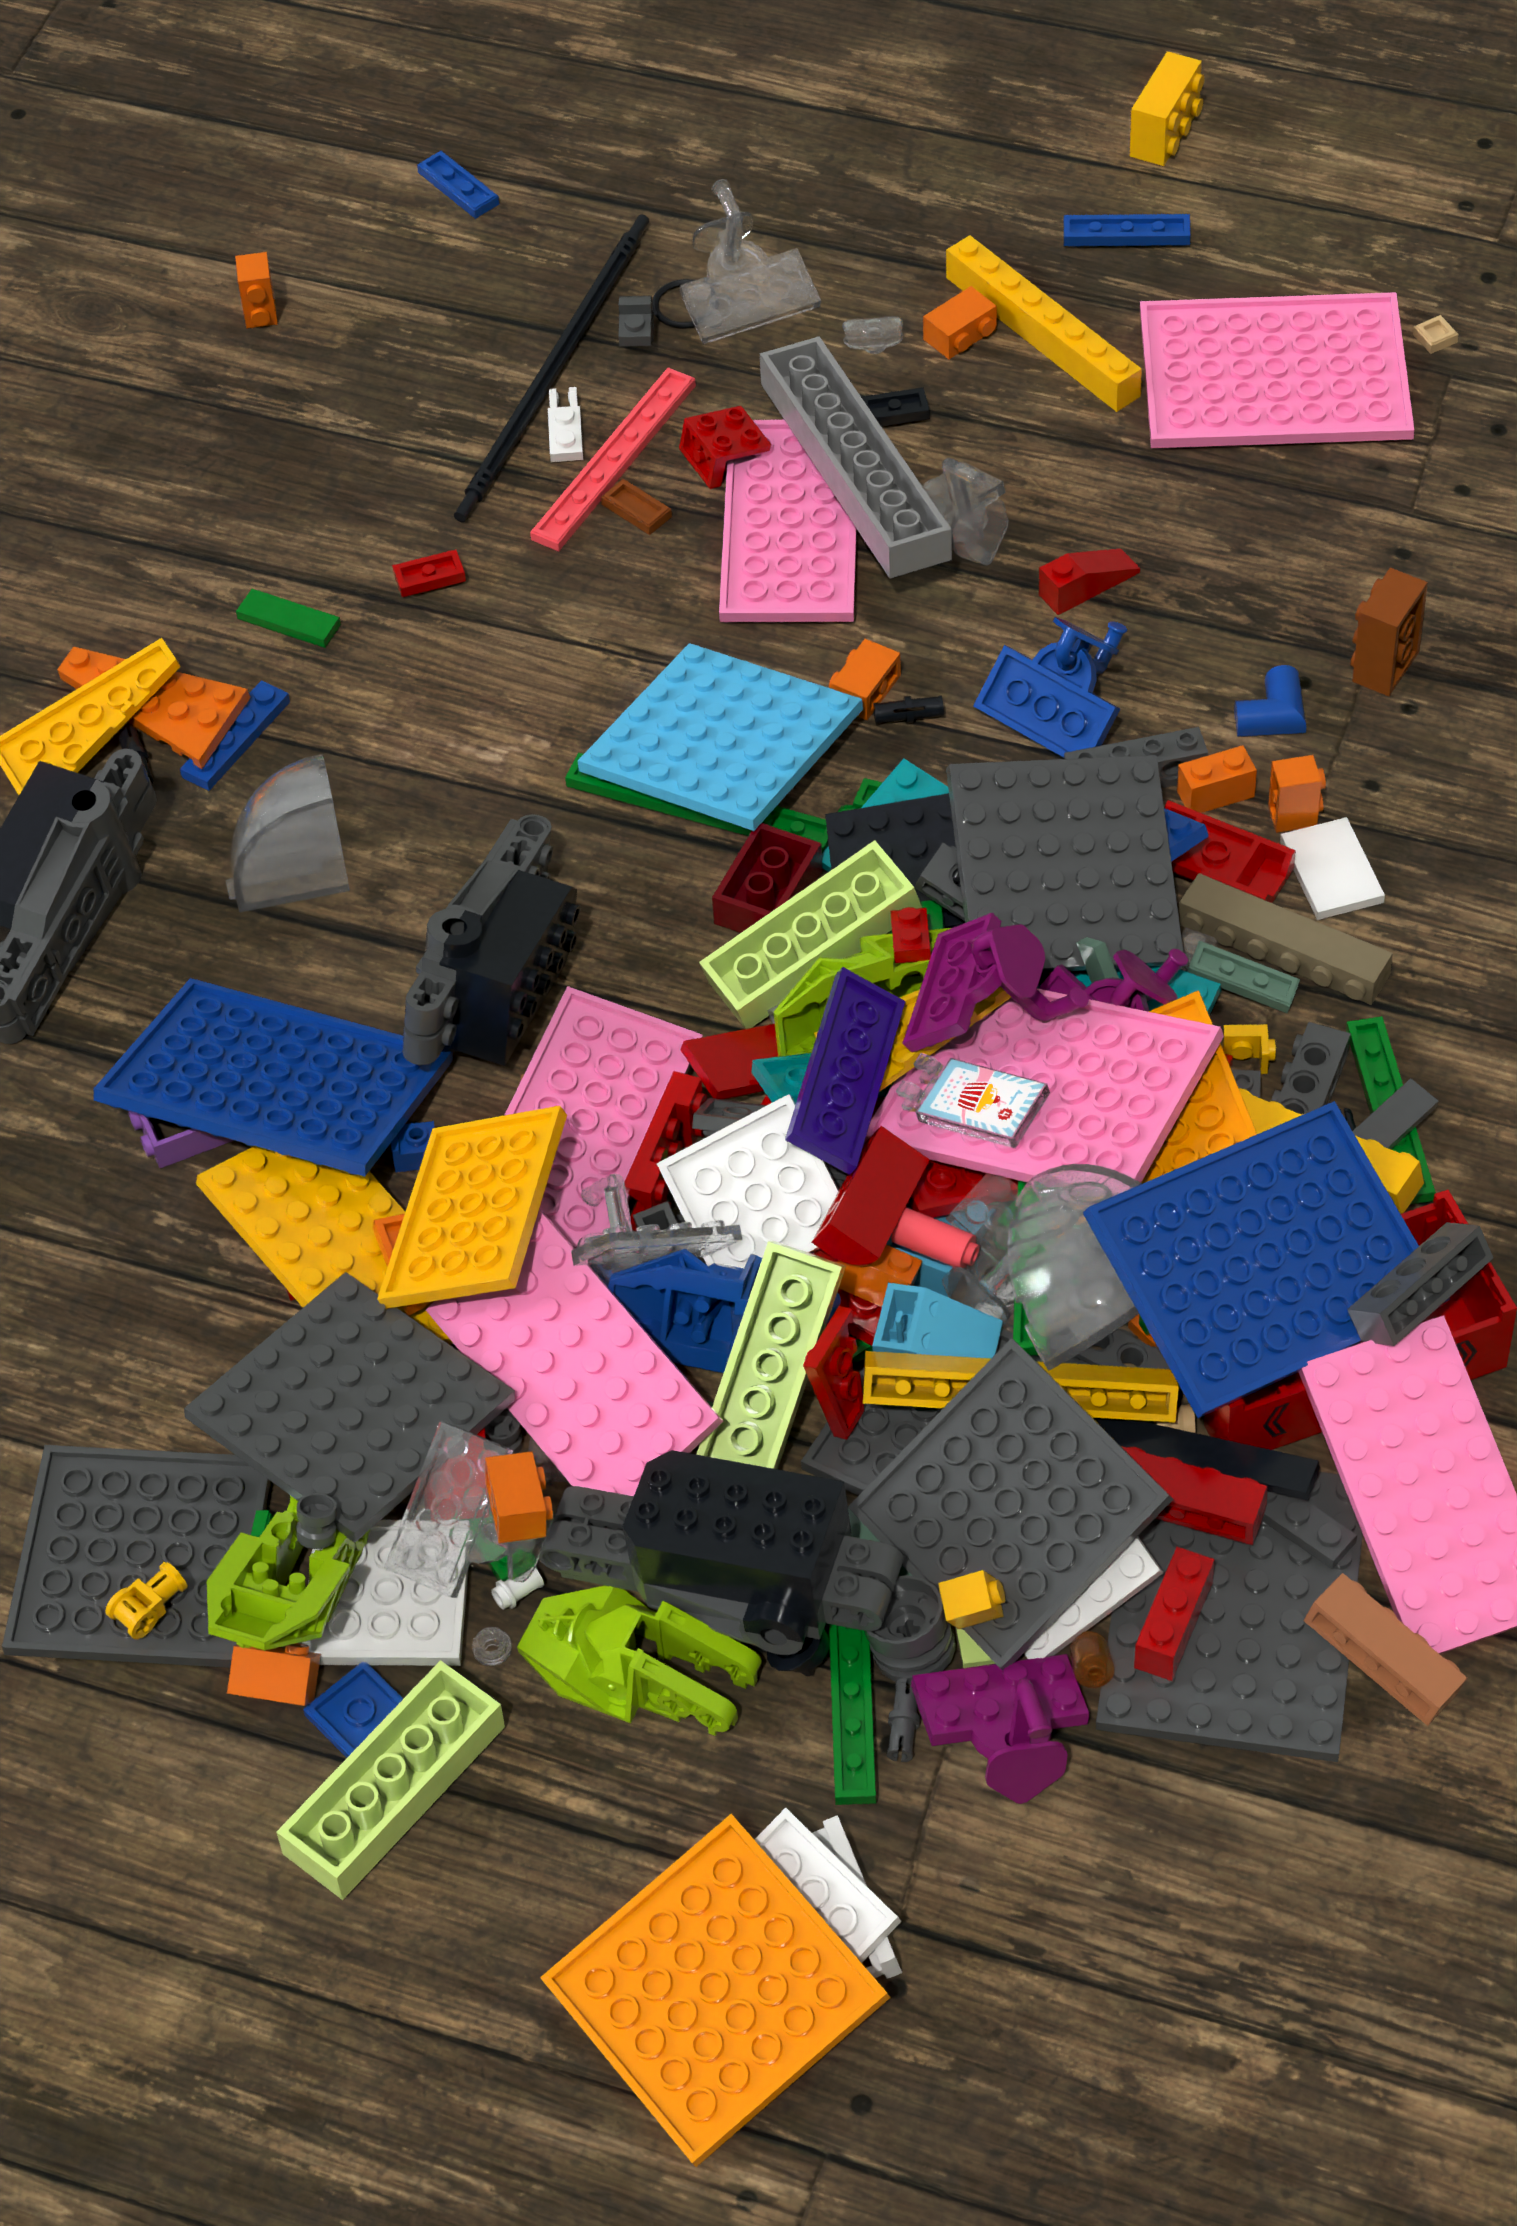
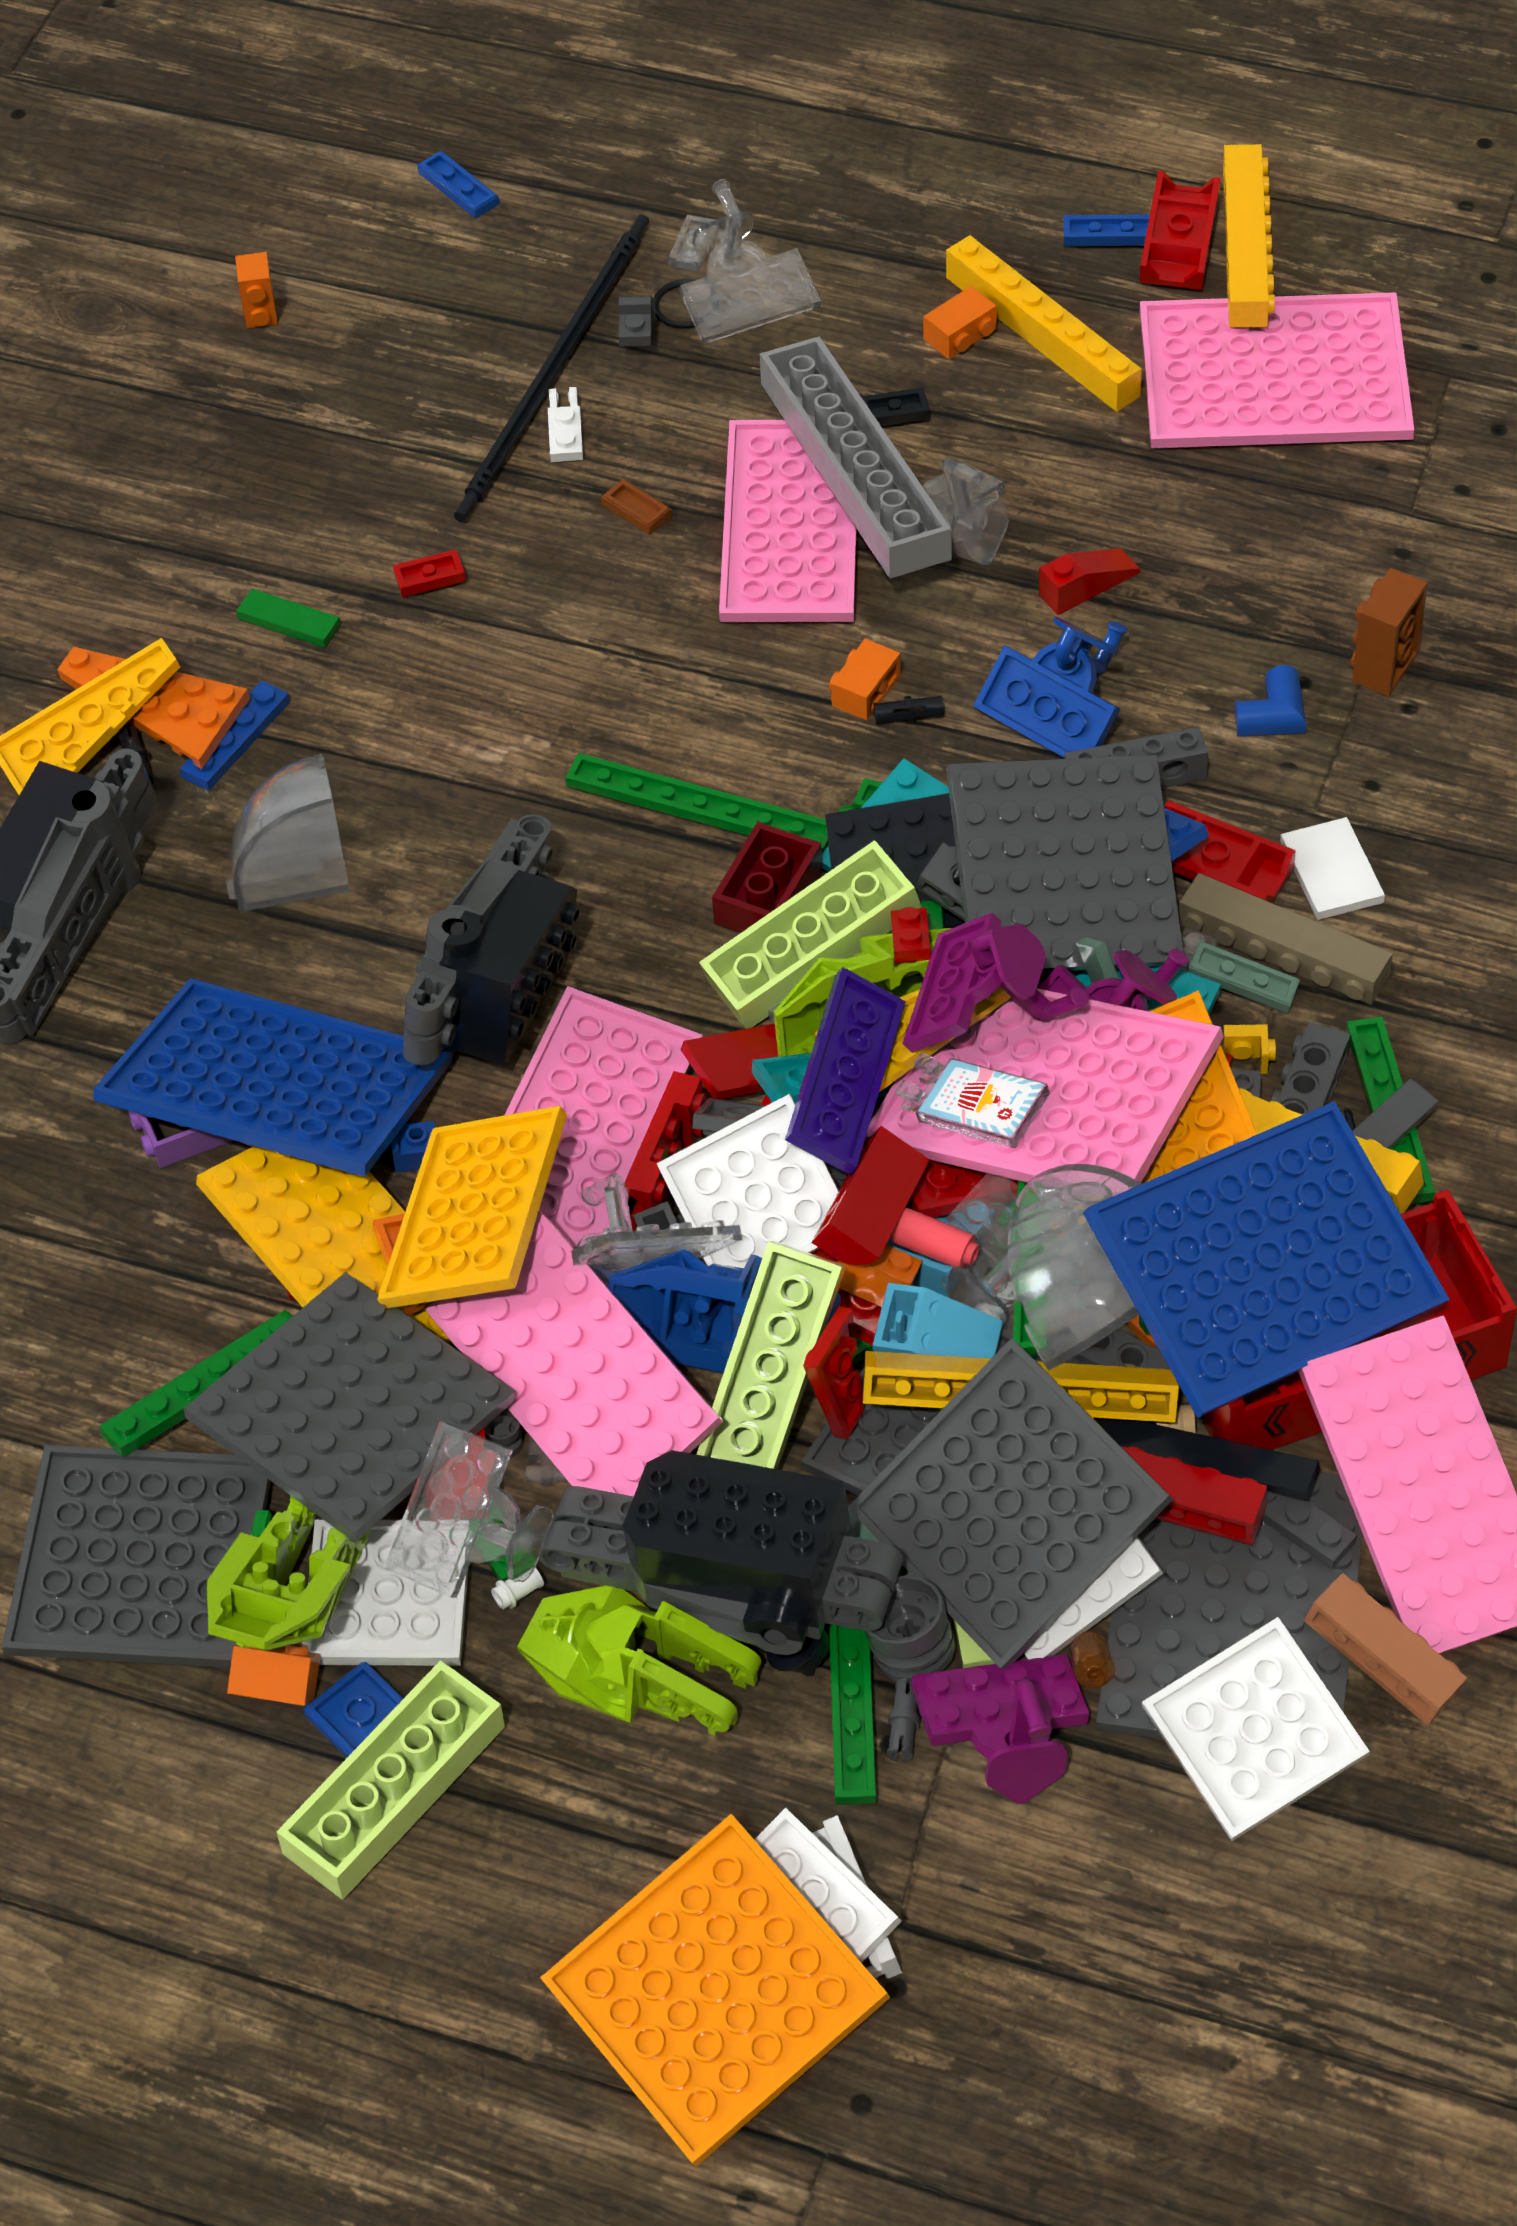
(143, 1603): yellow connector -> none
(166, 1405): none -> green plate
(316, 1520): dark grey wheel -> none
(488, 1637): clear plate -> none
(517, 1497): orange brick -> none
(612, 459): coral tile -> none
(683, 253): none -> clear plate
(719, 437): red bracket -> none
(721, 736): medium azure plate -> none
(873, 333): clear piece -> none
(972, 1599): yellow brick -> none
(1166, 108): yellow brick -> none
(1174, 1613): red brick -> none
(1179, 233): none -> red piece
(1217, 780): orange brick -> none
(1248, 236): none -> yellow brick
(1255, 1728): none -> white plate
(1295, 793): orange brick -> none
(1420, 1283): dark grey brick -> none
(1435, 334): tan tile -> none

